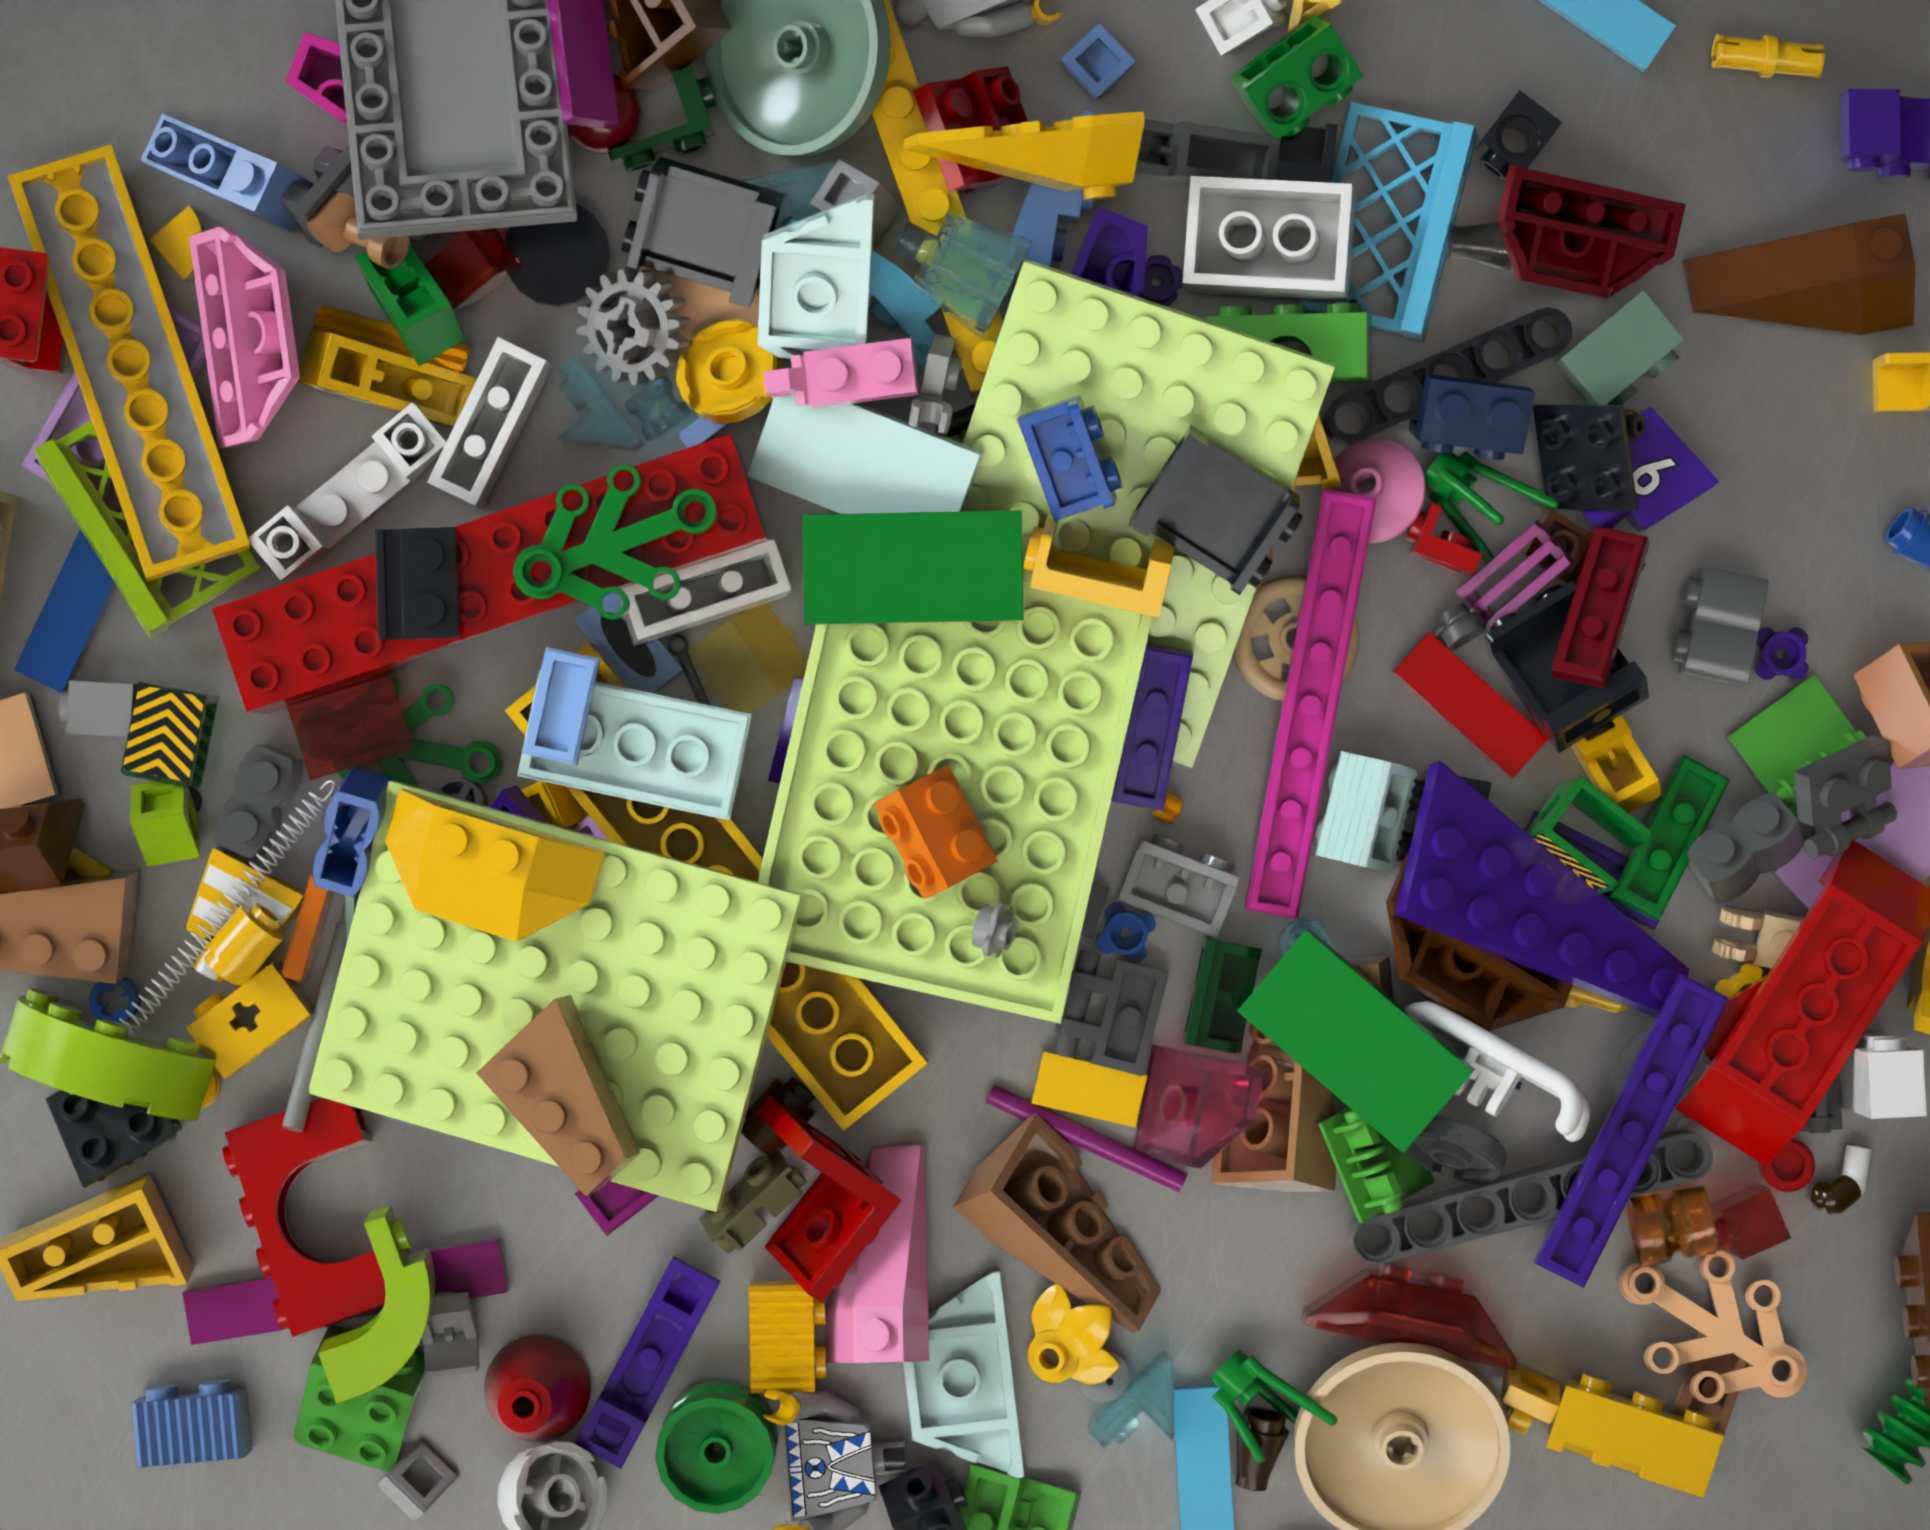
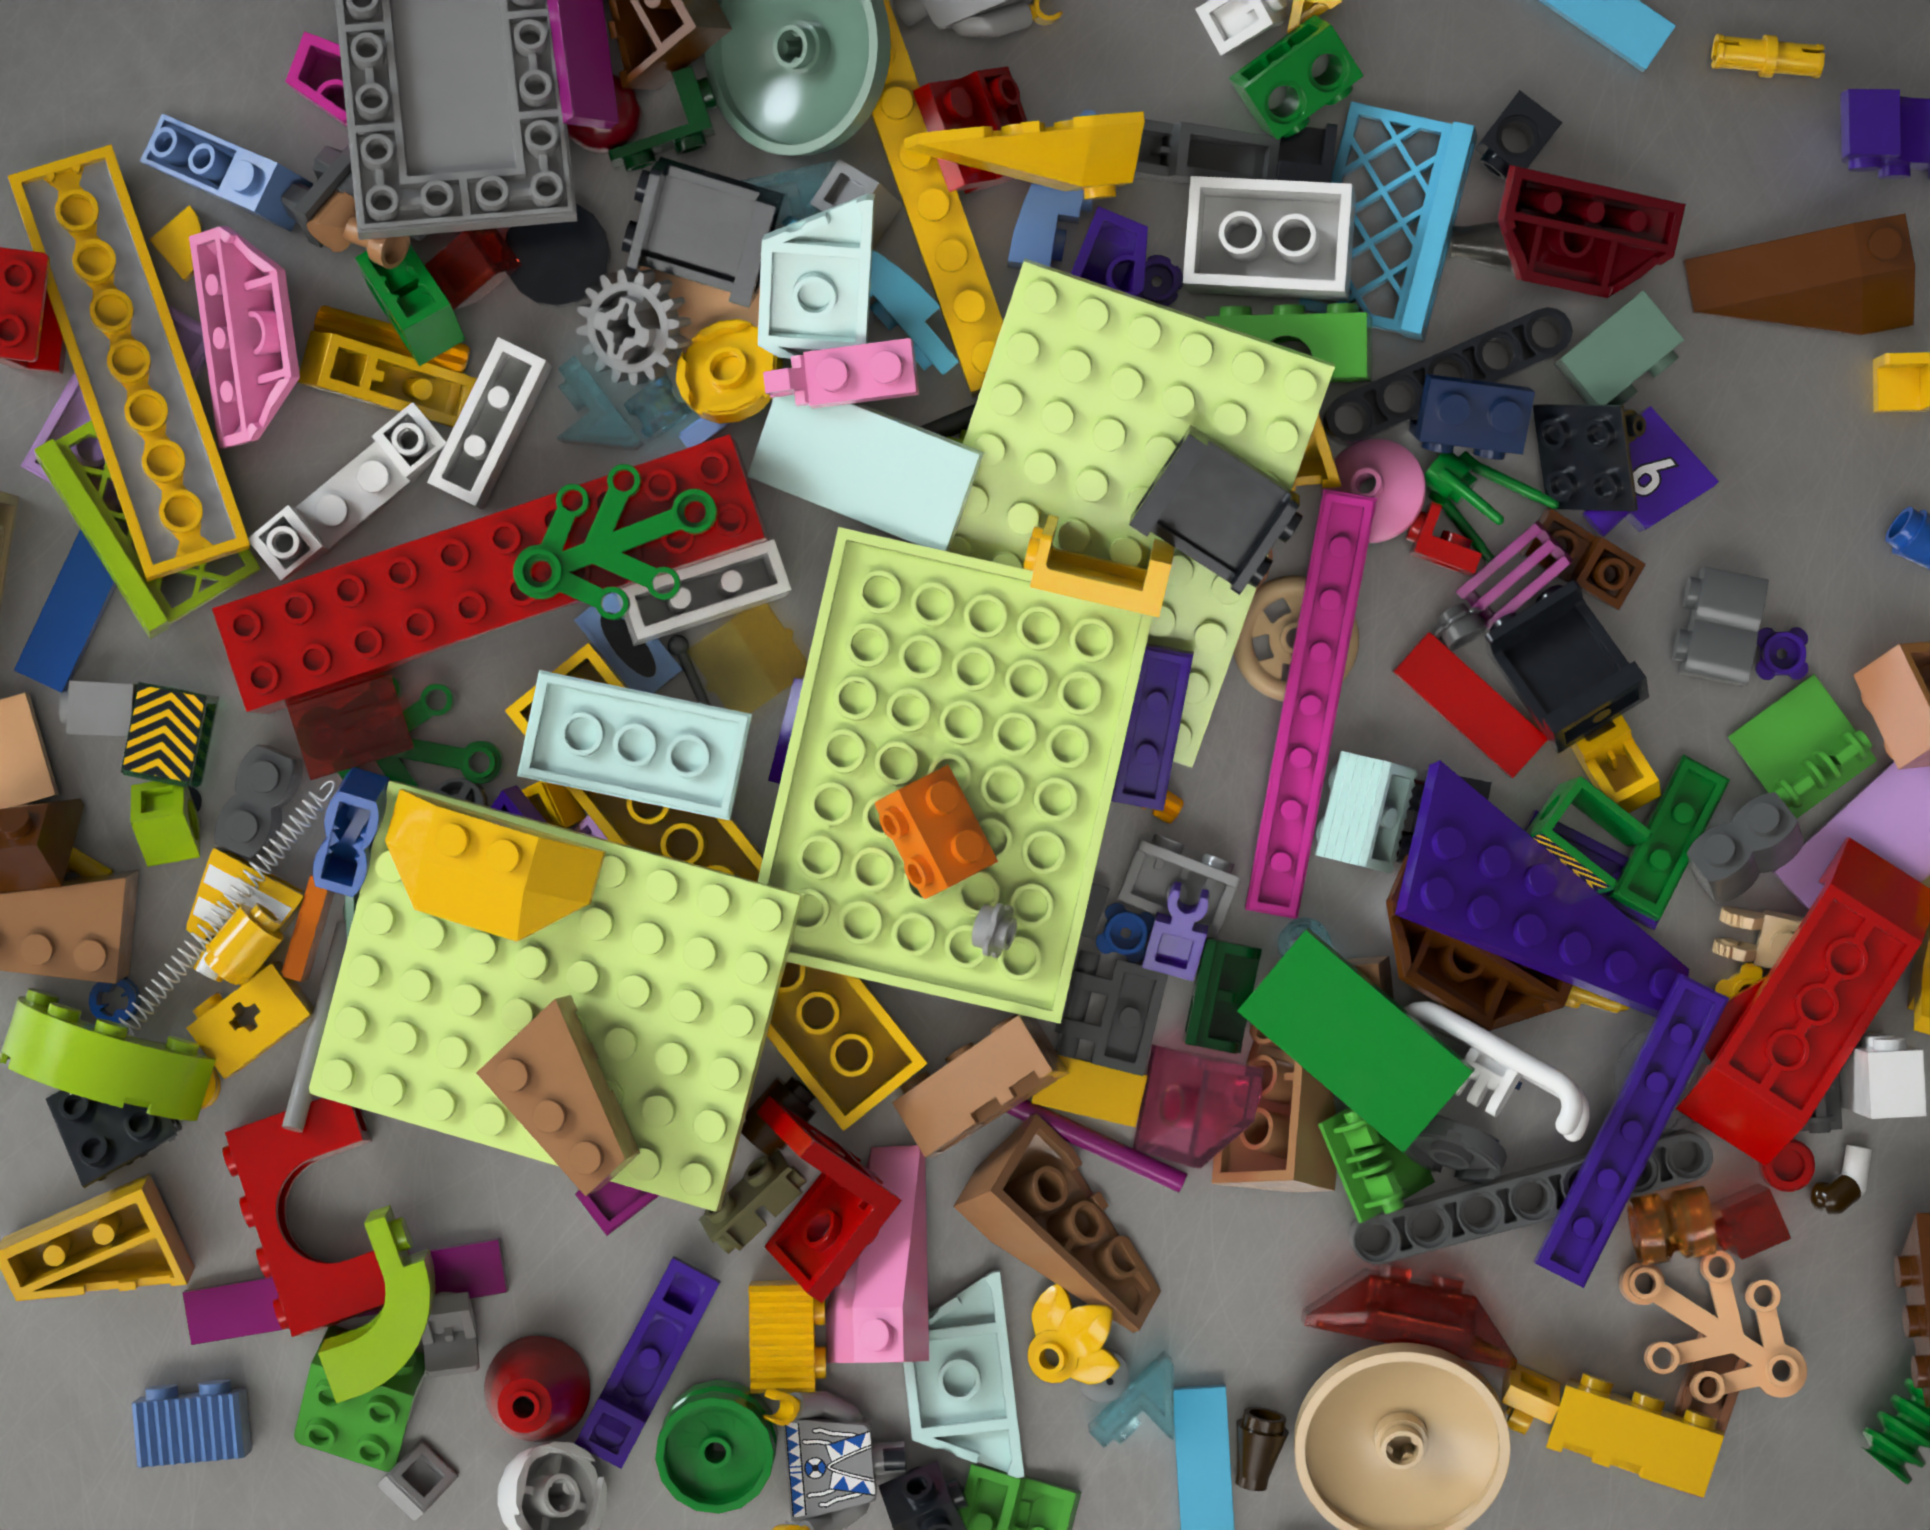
(417, 583): black plate -> none
(561, 706): light blue tile -> none
(912, 567): green tile -> none
(940, 374): light grey plate -> none
(965, 268): clear light blue torso -> none
(979, 1084): none -> medium nougat wedge
(1069, 458): blue bracket -> none
(1097, 61): medium blue plate -> none
(1177, 939): none -> plate
(1246, 1377): green plant -> none
(1600, 607): dark red tile -> none
(1841, 783): dark grey plate -> none

